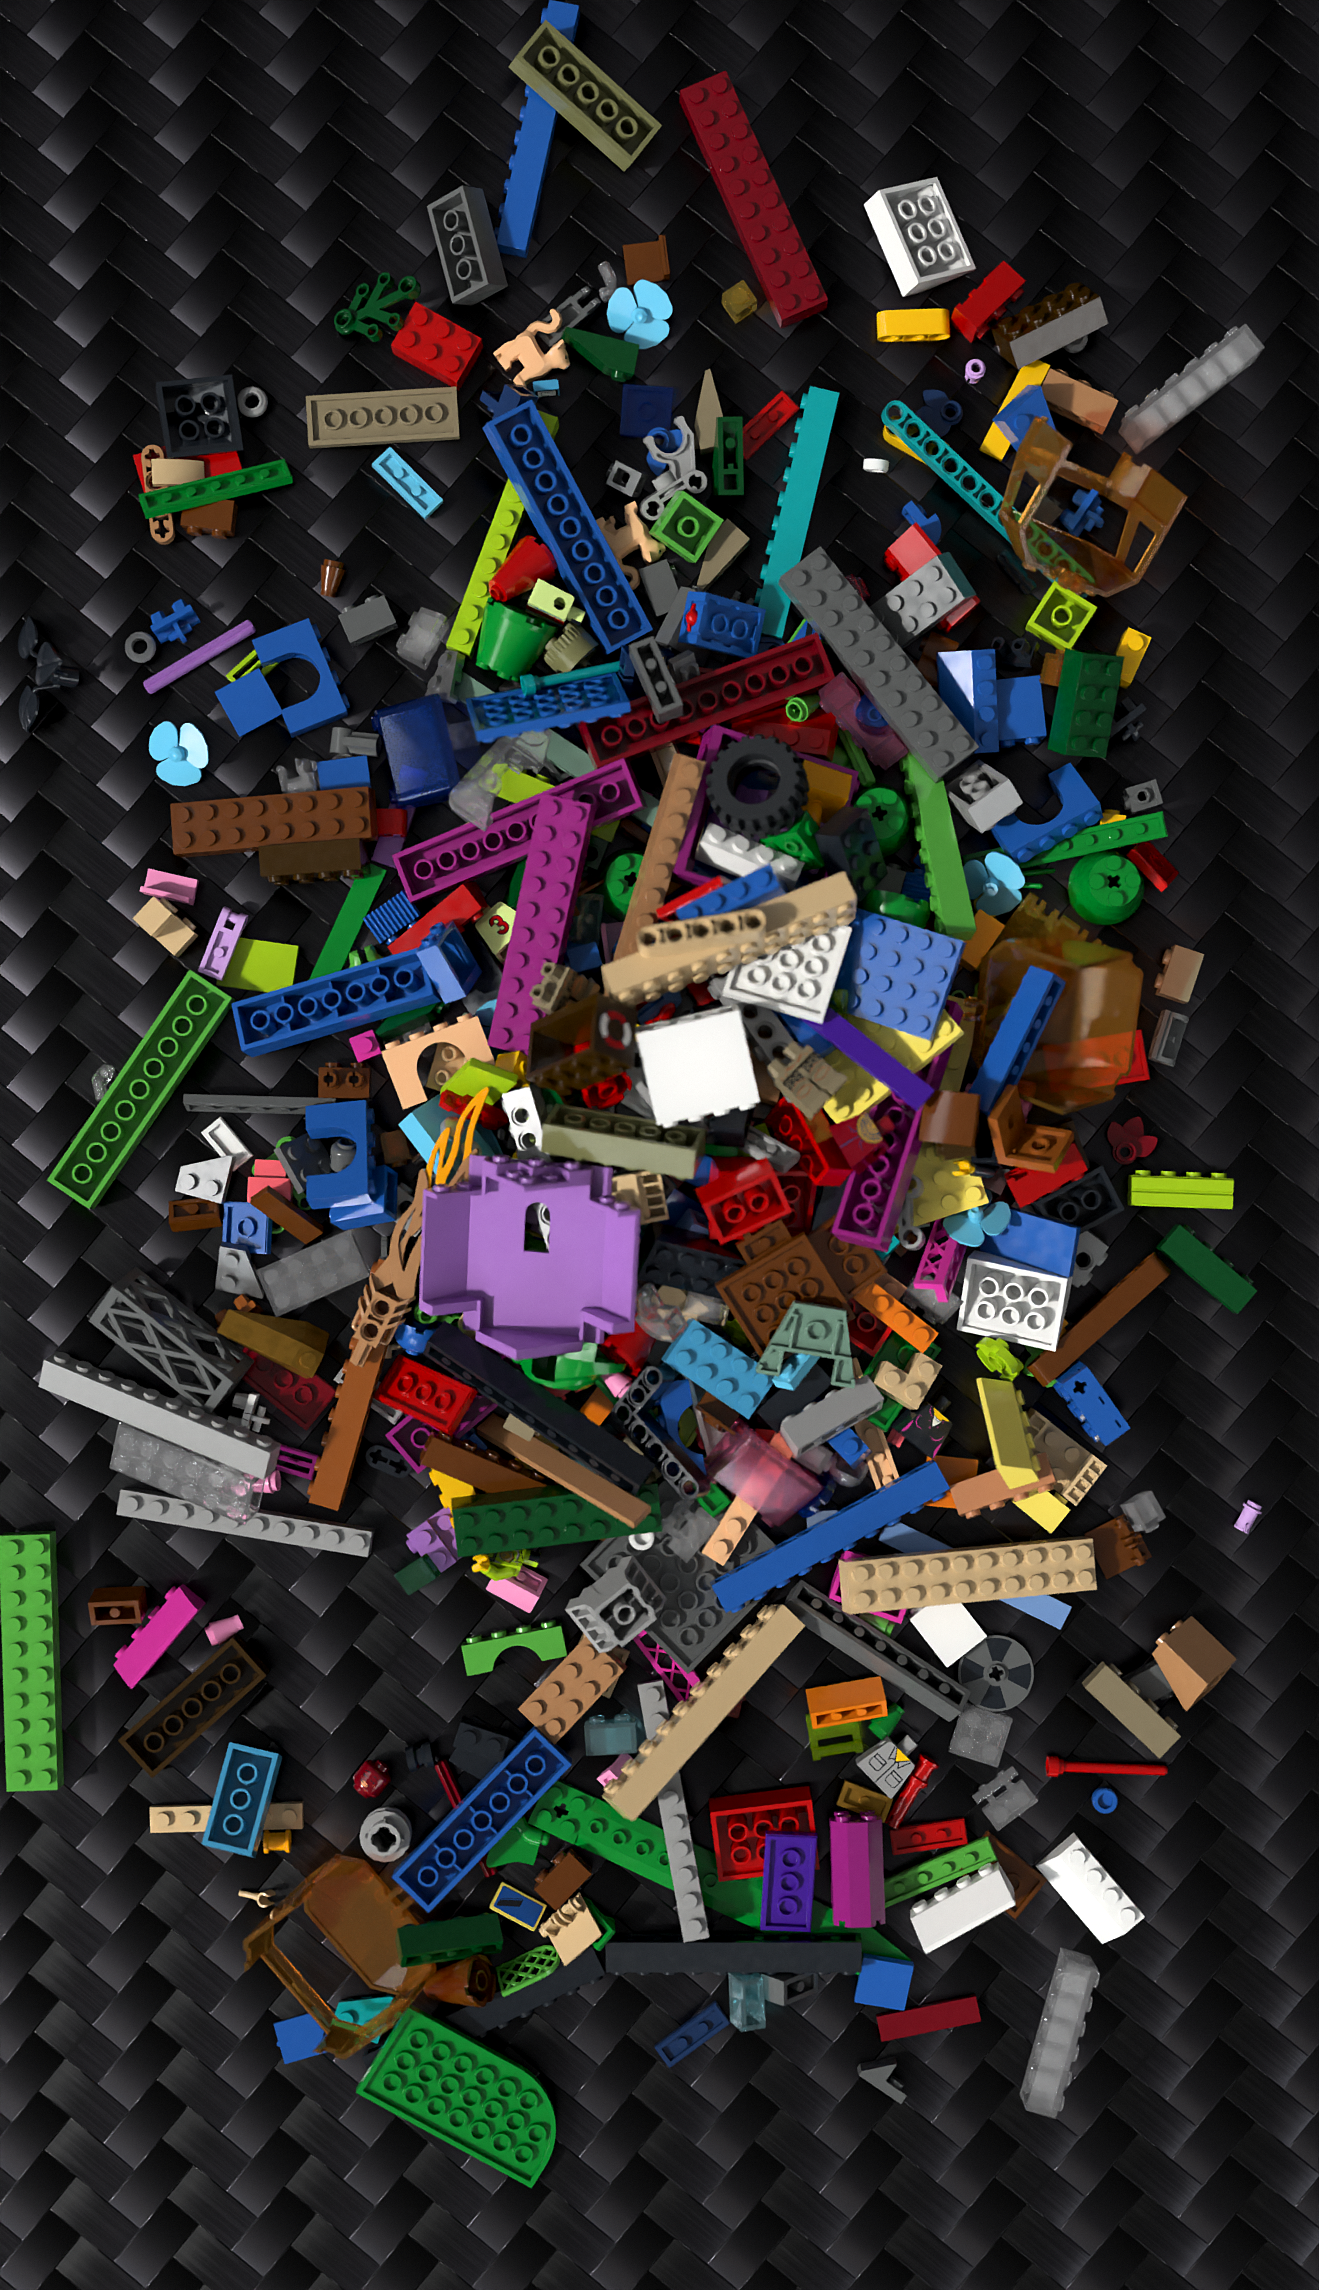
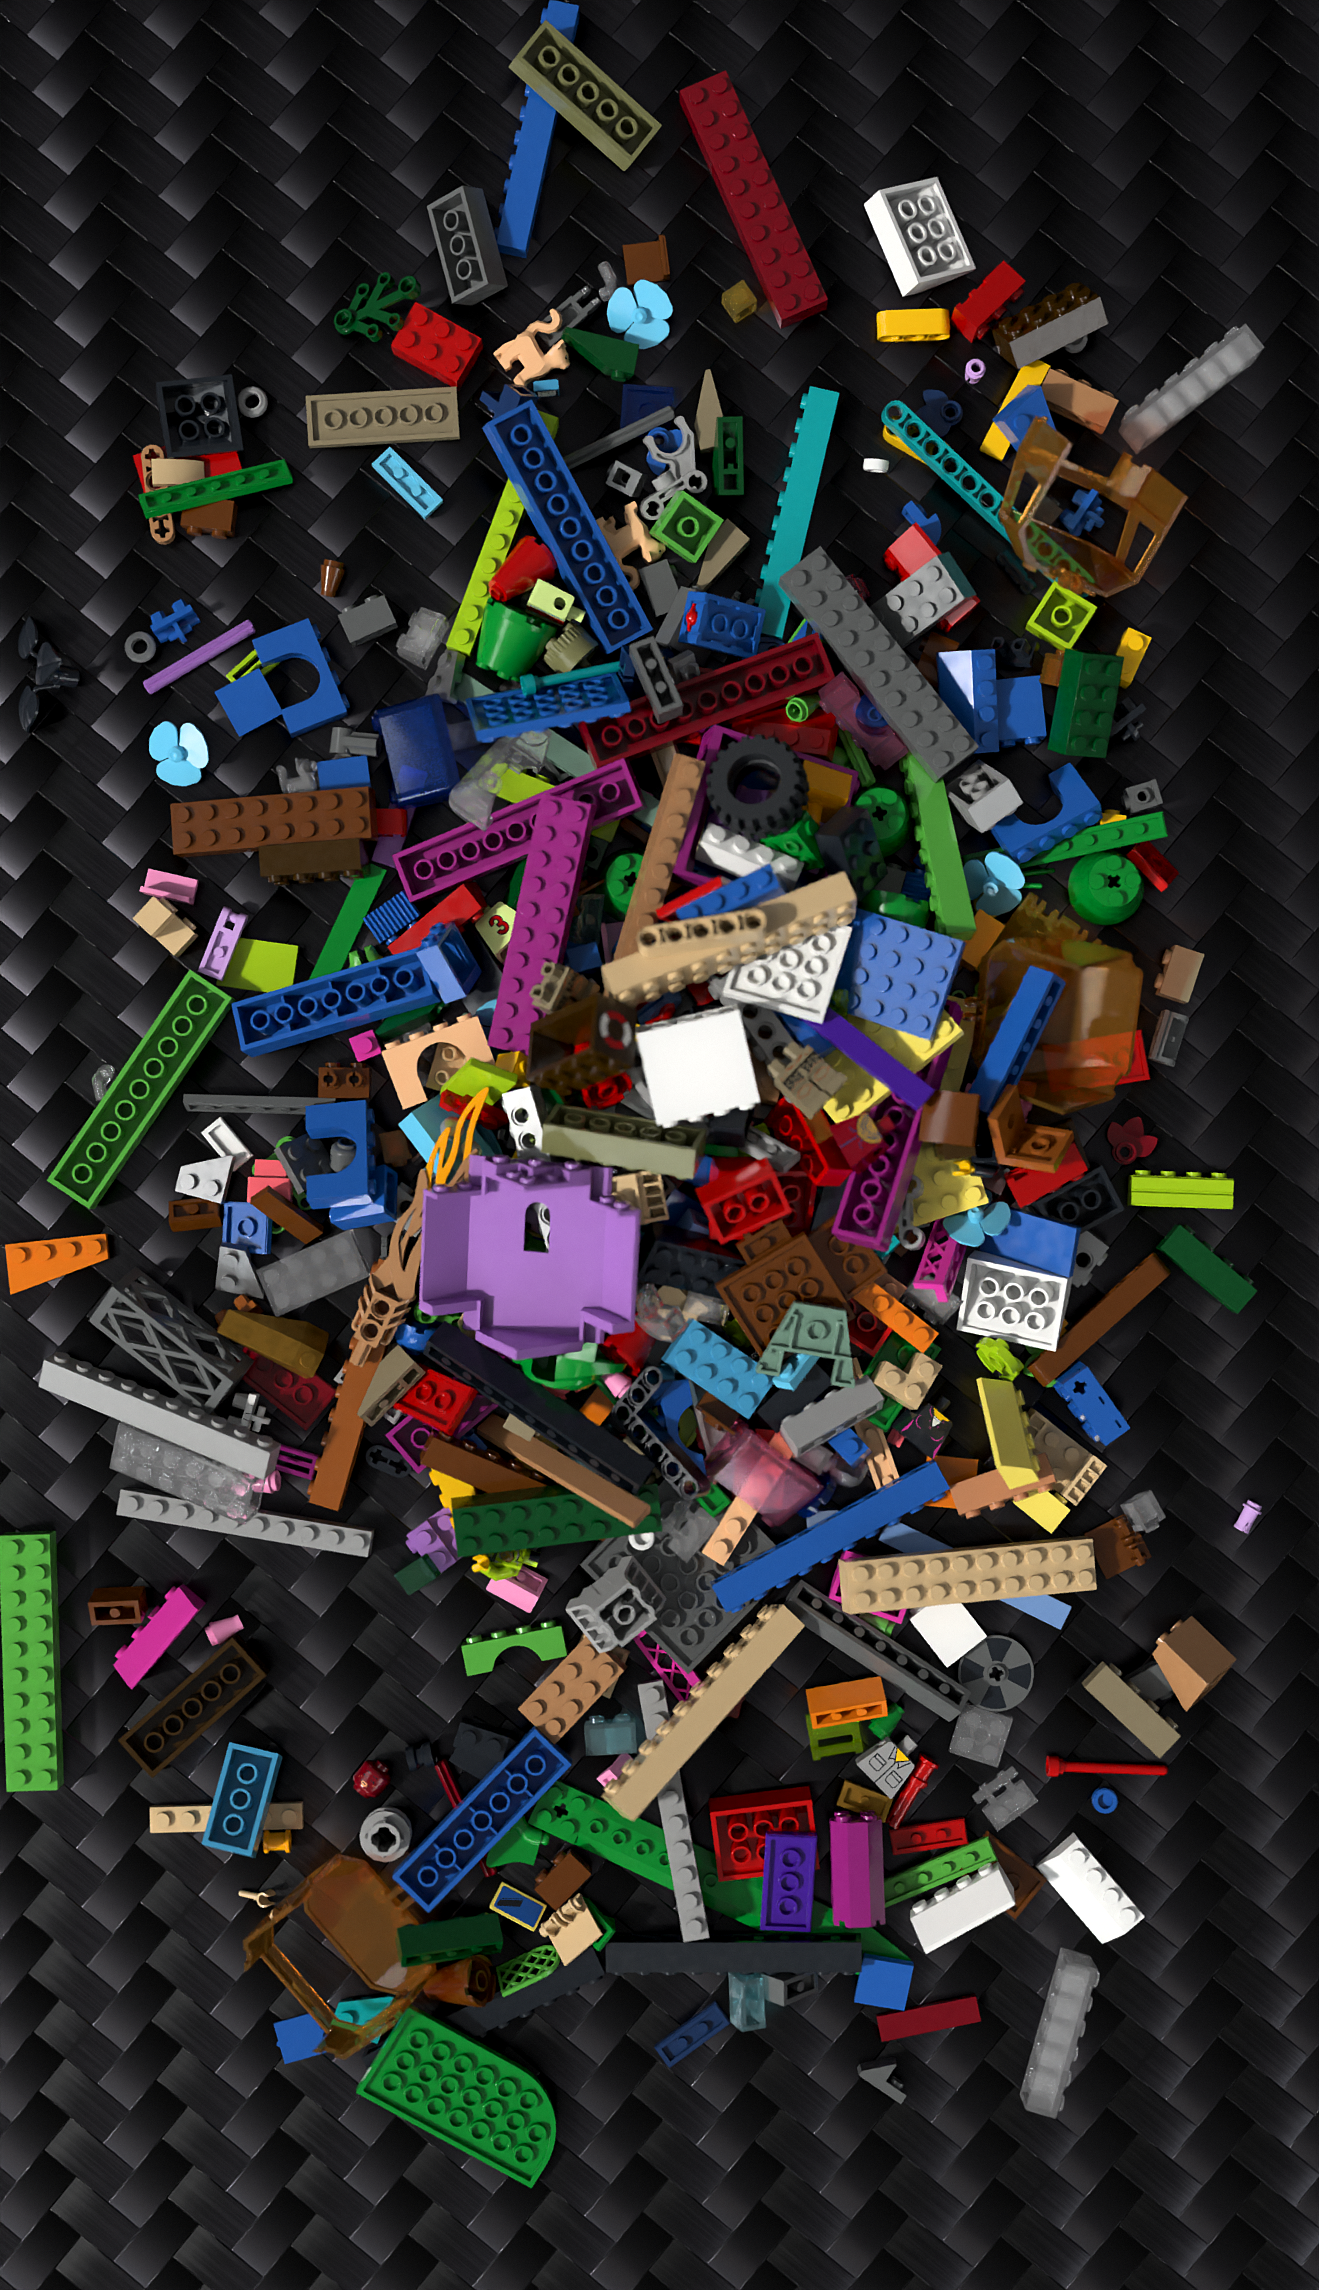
(45, 1260): none -> orange wing
(390, 1382): none -> dark tan slope
(619, 437): none -> dark grey axle
(767, 423): red tile -> none

